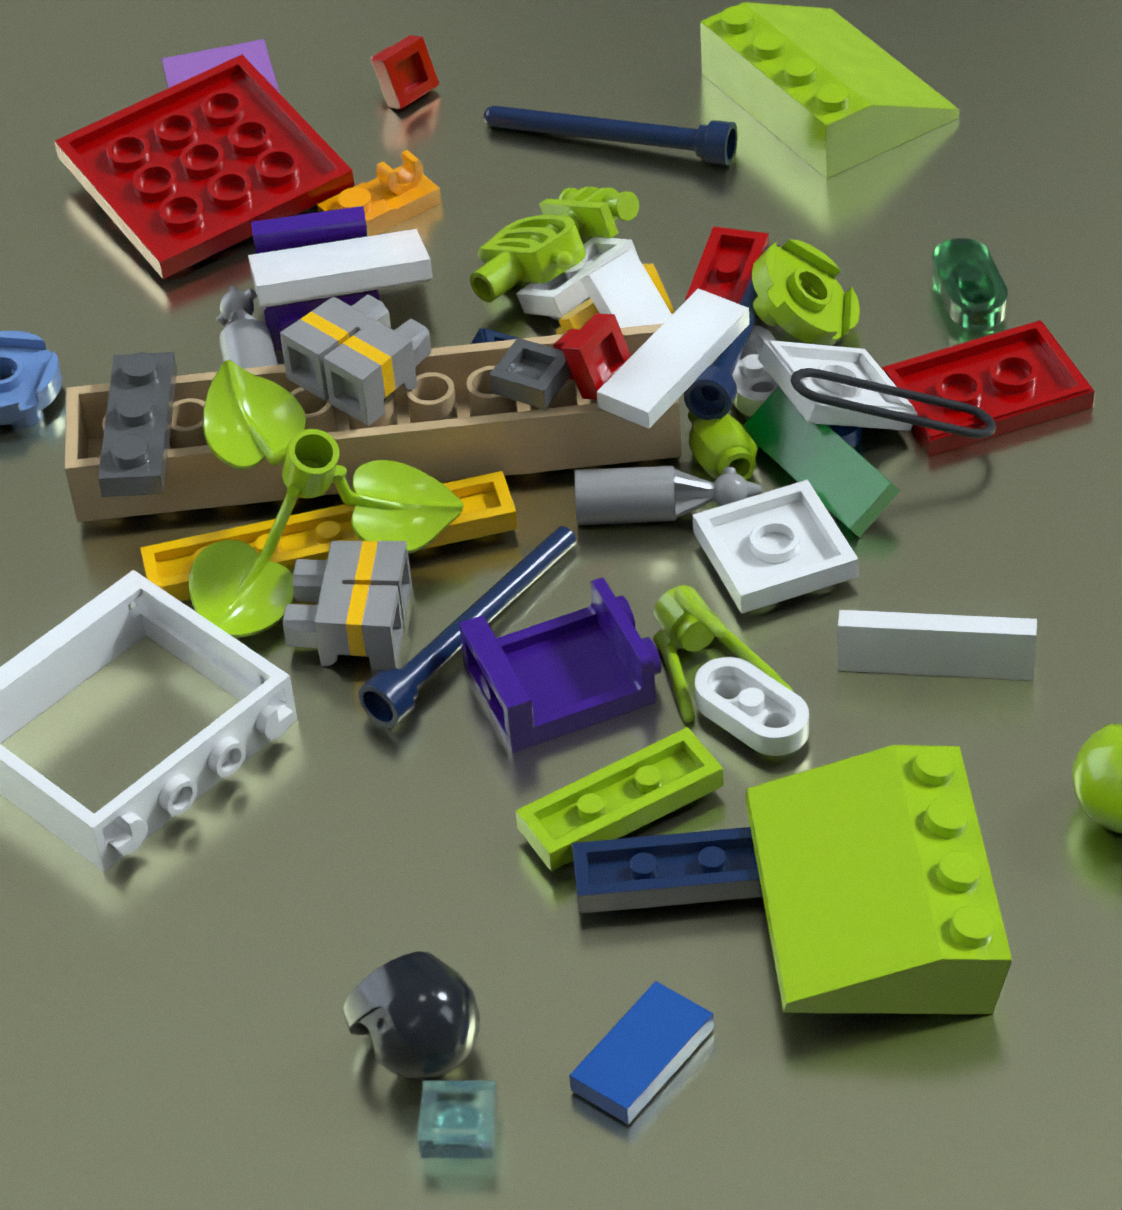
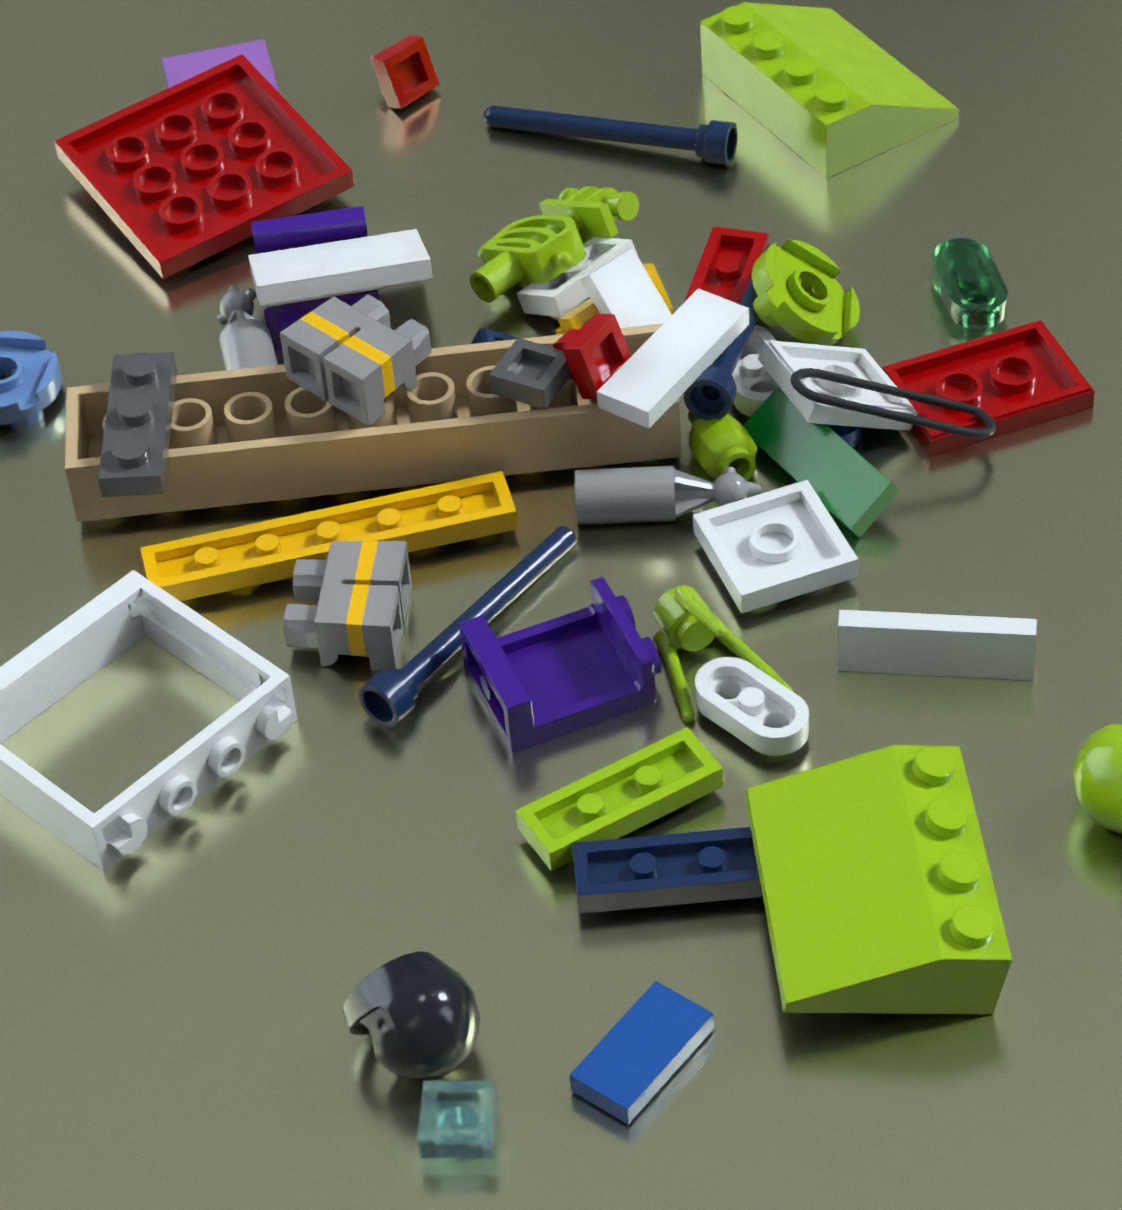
(258, 420): lime plant -> none
(391, 196): light orange plate -> none

